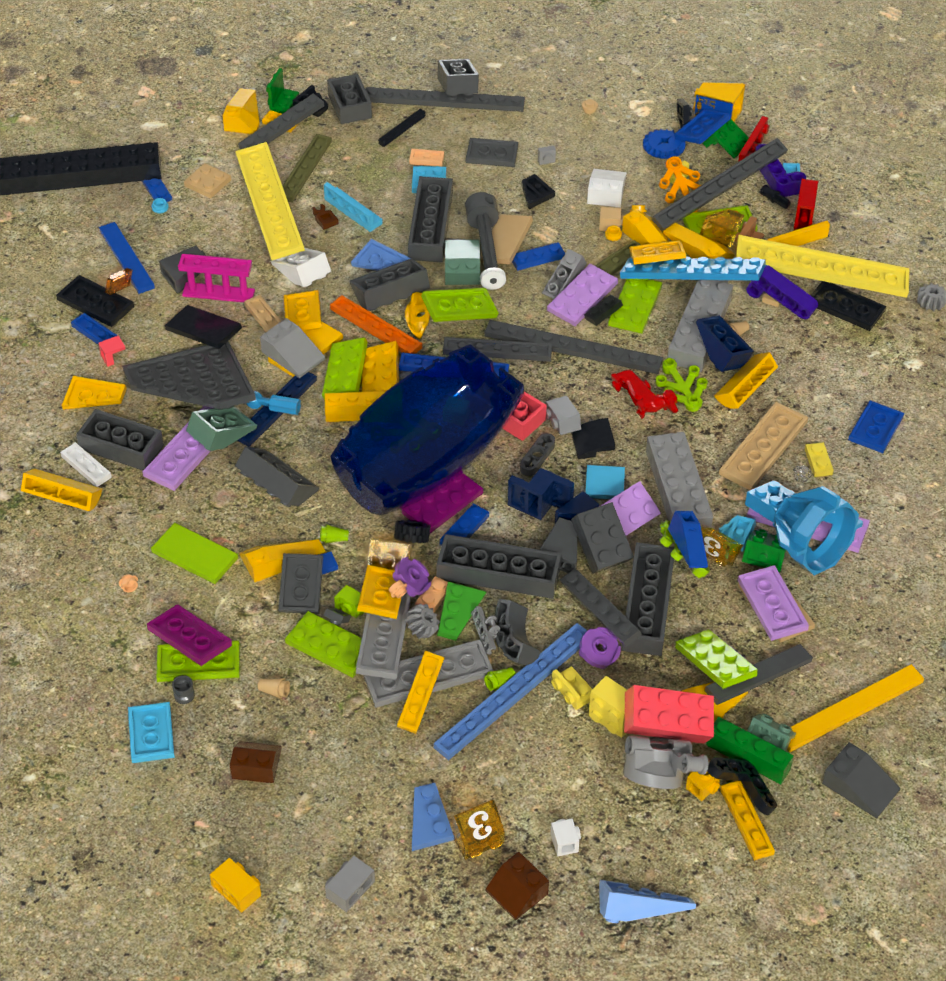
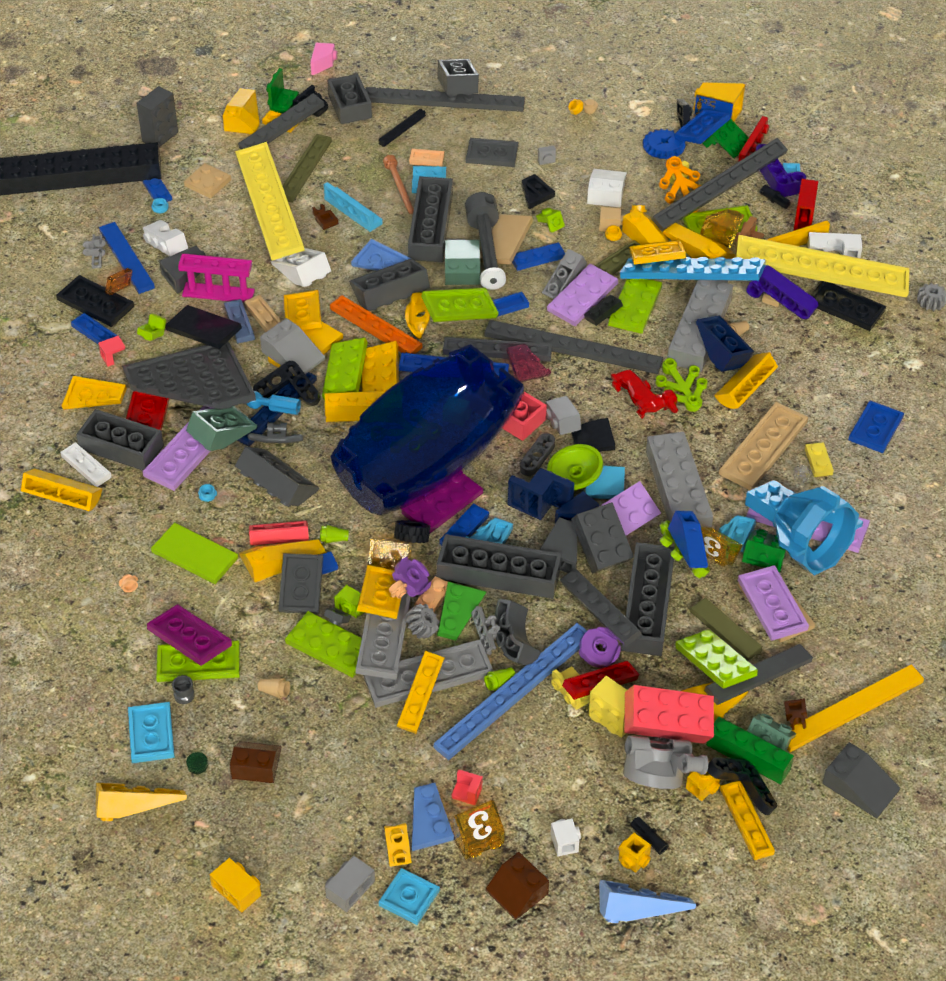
(91, 250): none -> light grey piece
(118, 801): none -> yellow wedge
(147, 409): none -> red tile
(154, 328): none -> lime bracket
(157, 116): none -> dark grey brick
(167, 241): none -> white arch
(197, 763): none -> clear green tile
(207, 493): none -> medium azure plate
(236, 312): none -> sand blue plate
(276, 438): none -> dark grey piece
(278, 533): none -> coral slope
(286, 378): none -> black beam
(322, 57): none -> bright pink slope
(391, 163): none -> nougat piece
(397, 845): none -> yellow hips
(409, 896): none -> medium azure tile
(467, 787): none -> coral panel
(495, 531): none -> medium azure wing
(511, 303): none -> blue tile
(525, 363): none -> clear pink wing
(552, 218): none -> lime bracket
(575, 106): none -> yellow plate
(578, 464): none -> lime dish
(582, 684): none -> red plate
(634, 853): none -> yellow brick
(649, 834): none -> black axle
(726, 629): none -> olive tile
(796, 712): none -> reddish brown plate
(845, 244): none -> white arch

